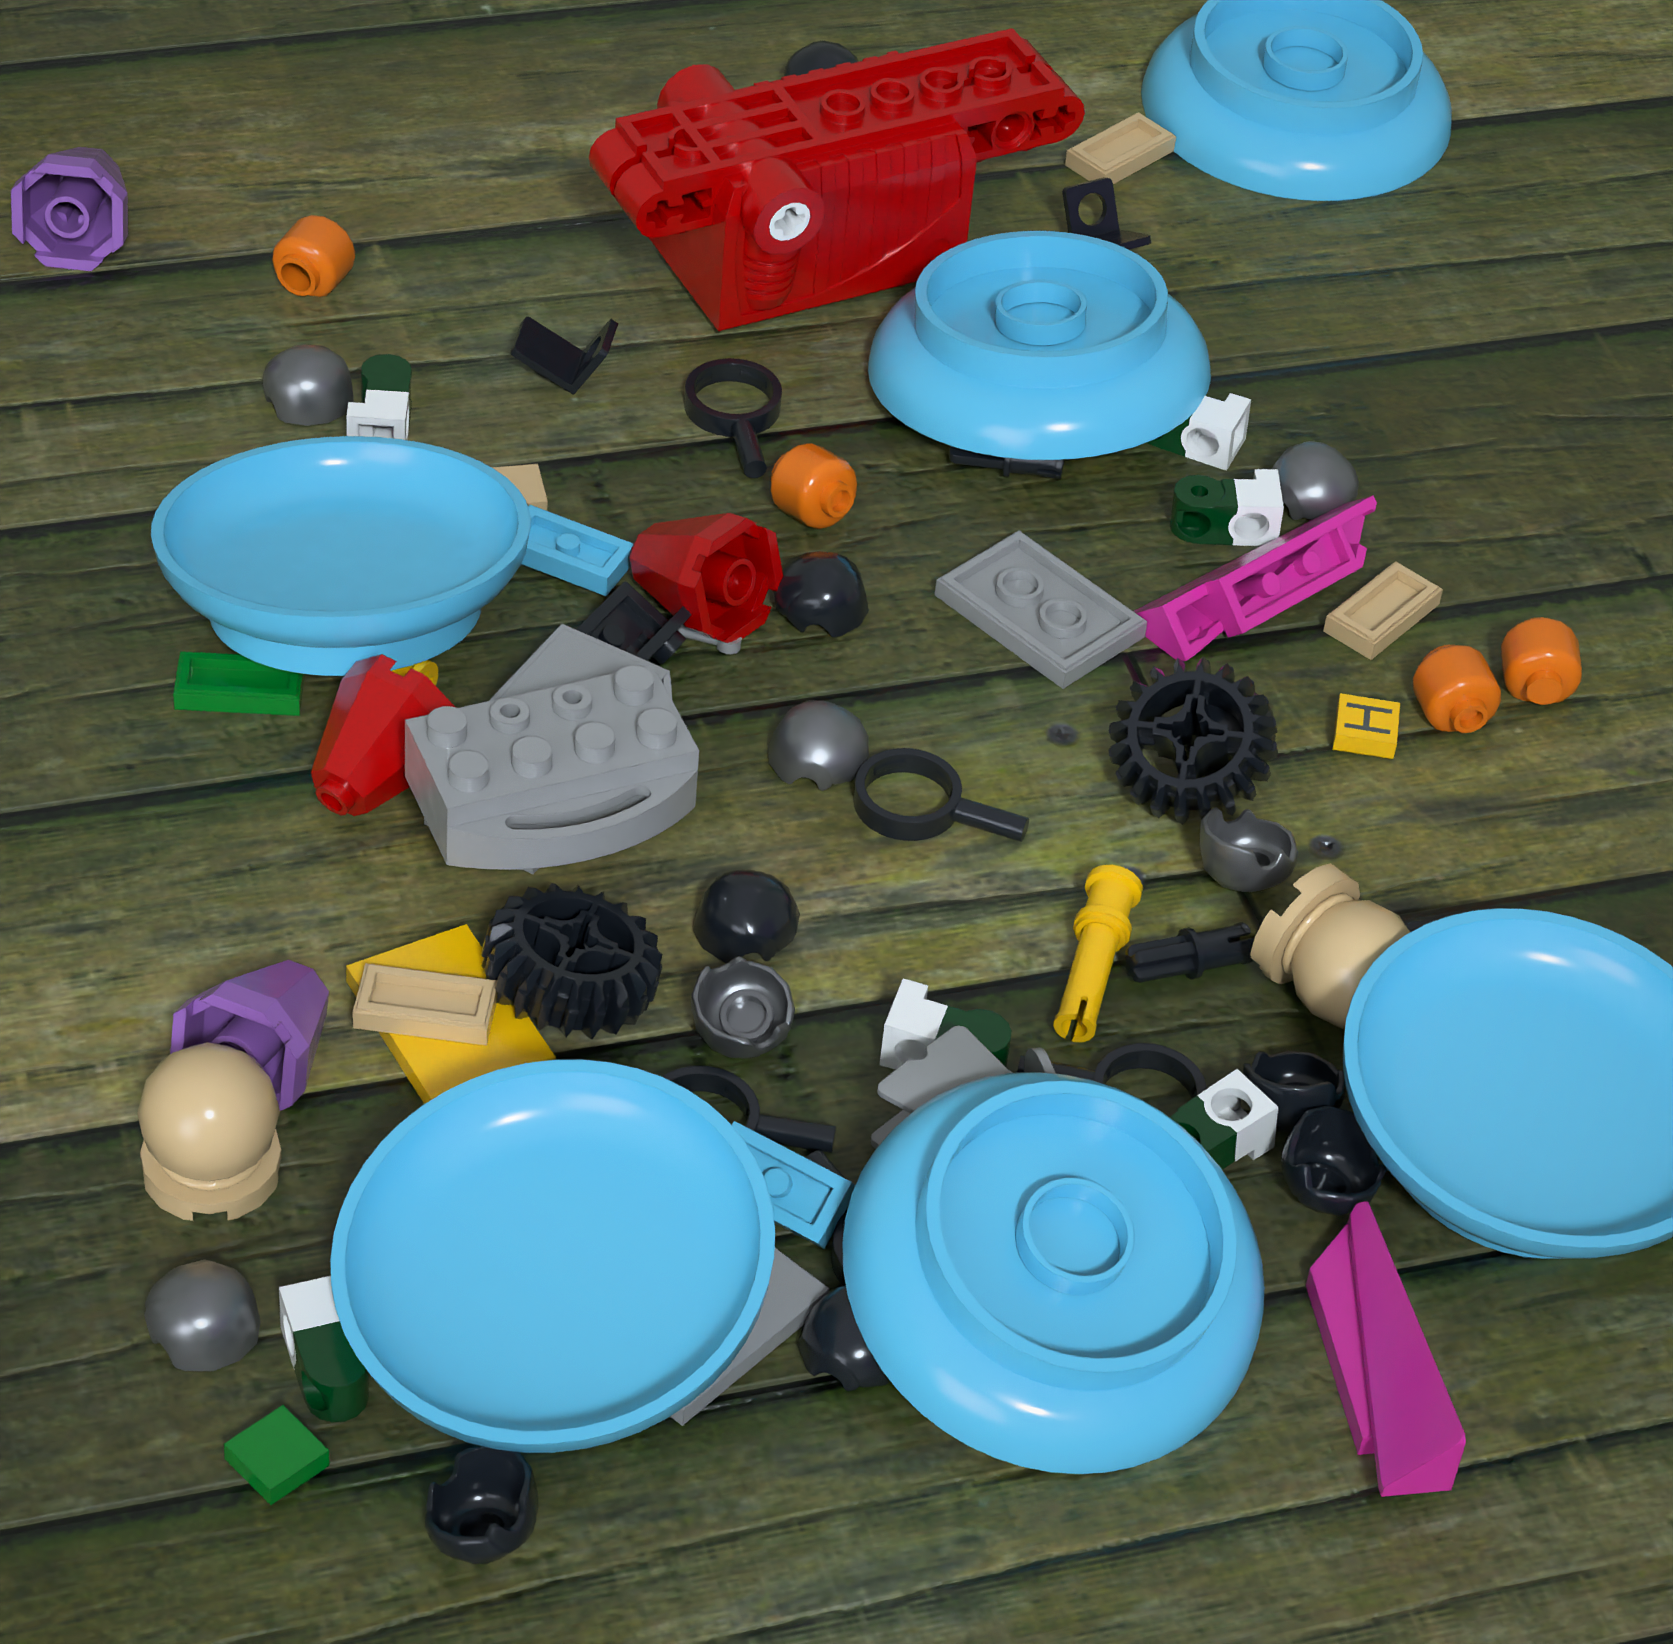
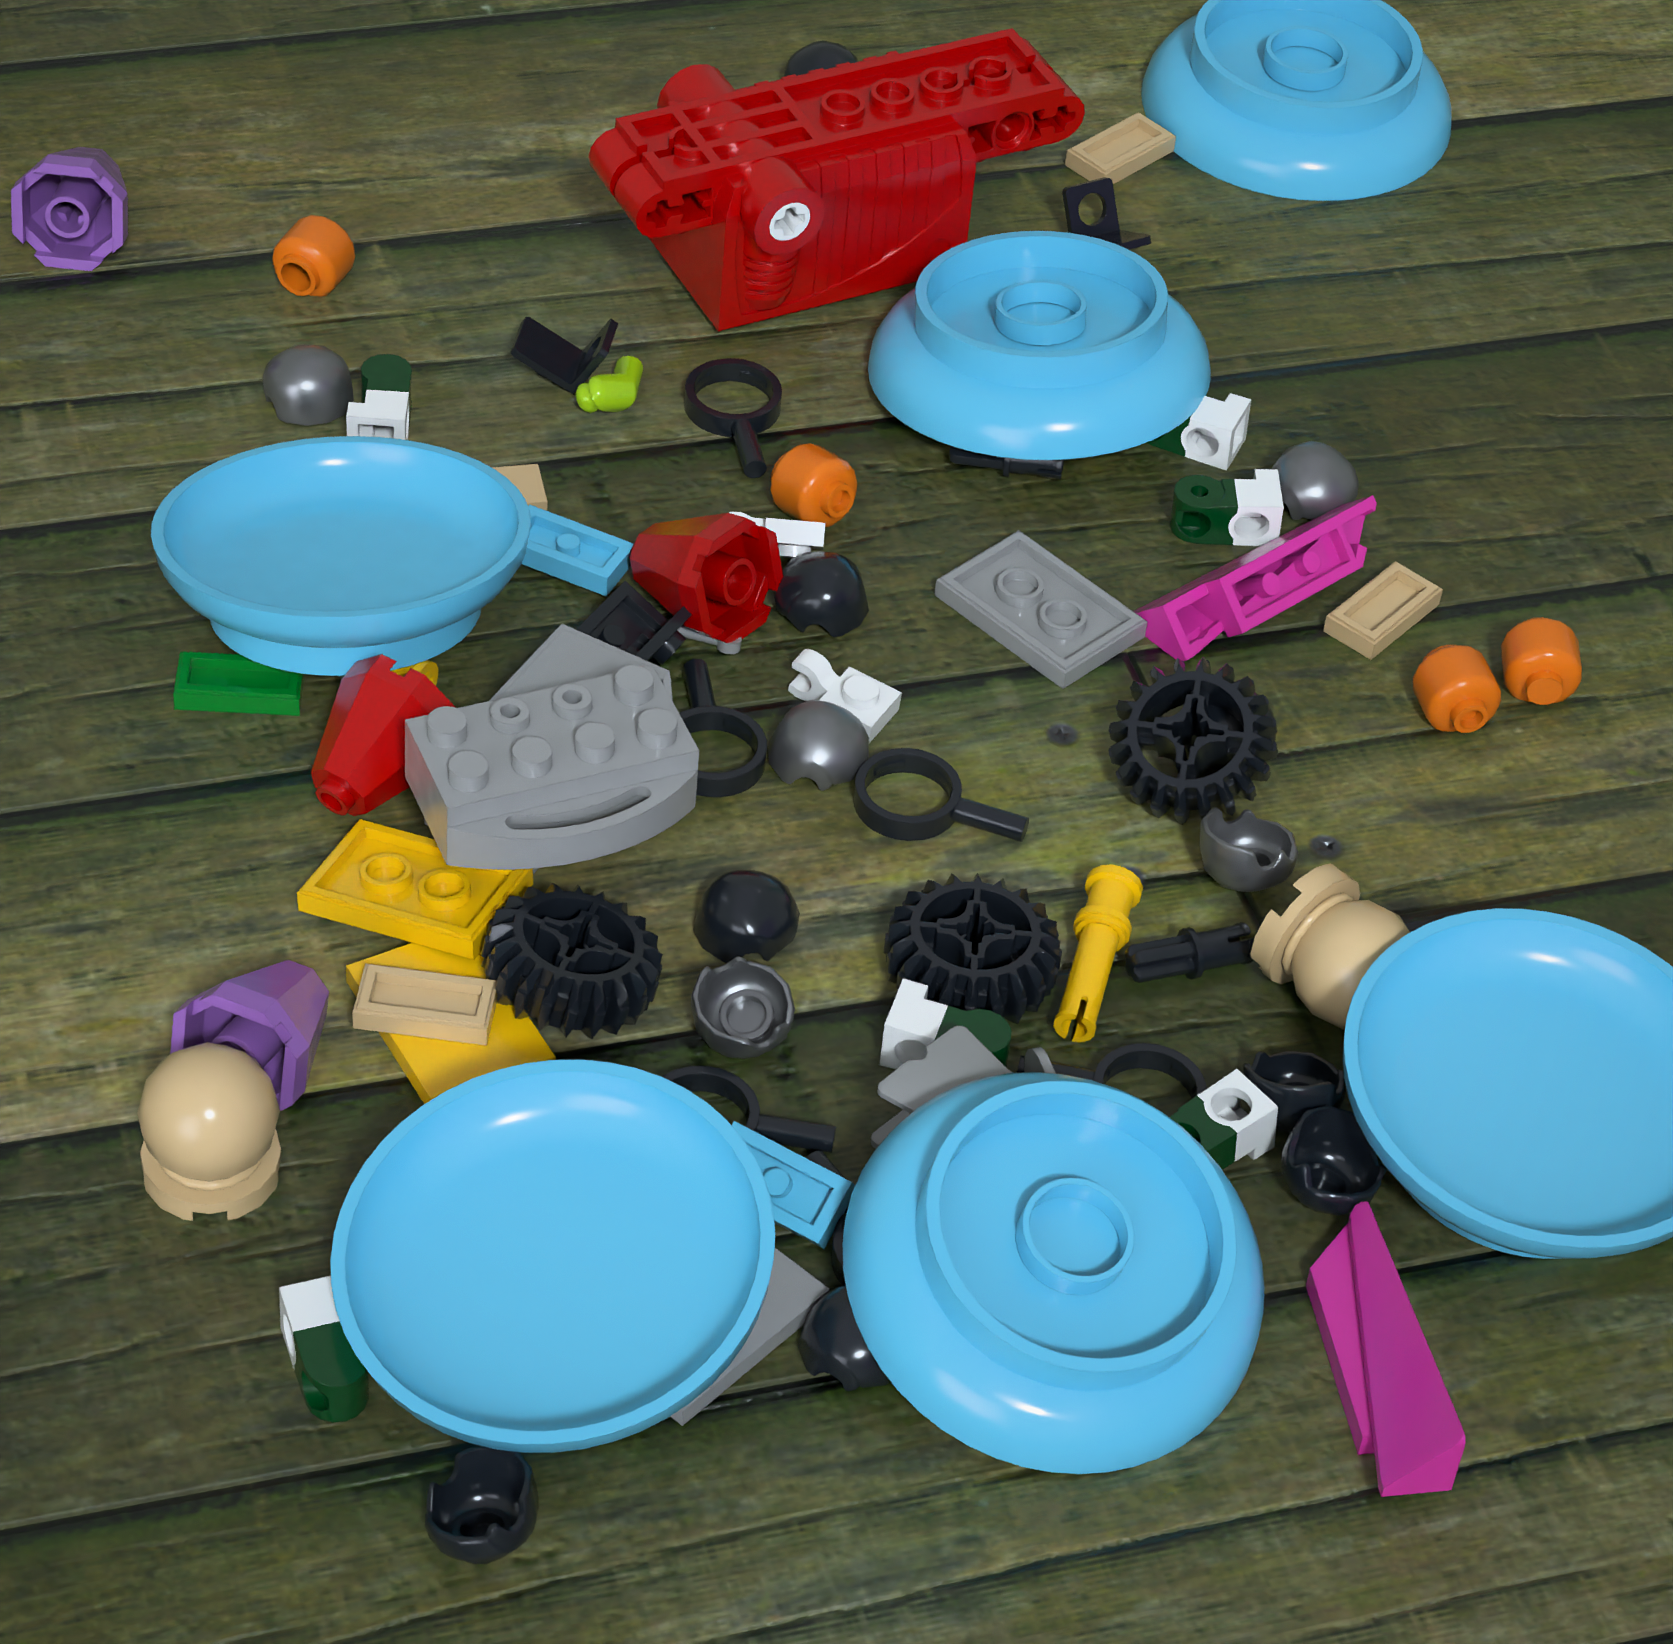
(203, 1316): flat silver hair -> none
(276, 1454): green tile -> none
(406, 891): none -> yellow tile
(612, 391): none -> lime arm
(708, 716): none -> black piece
(793, 536): none -> white plate
(853, 690): none -> white plate
(1011, 942): none -> black gear
(1366, 726): yellow tile -> none

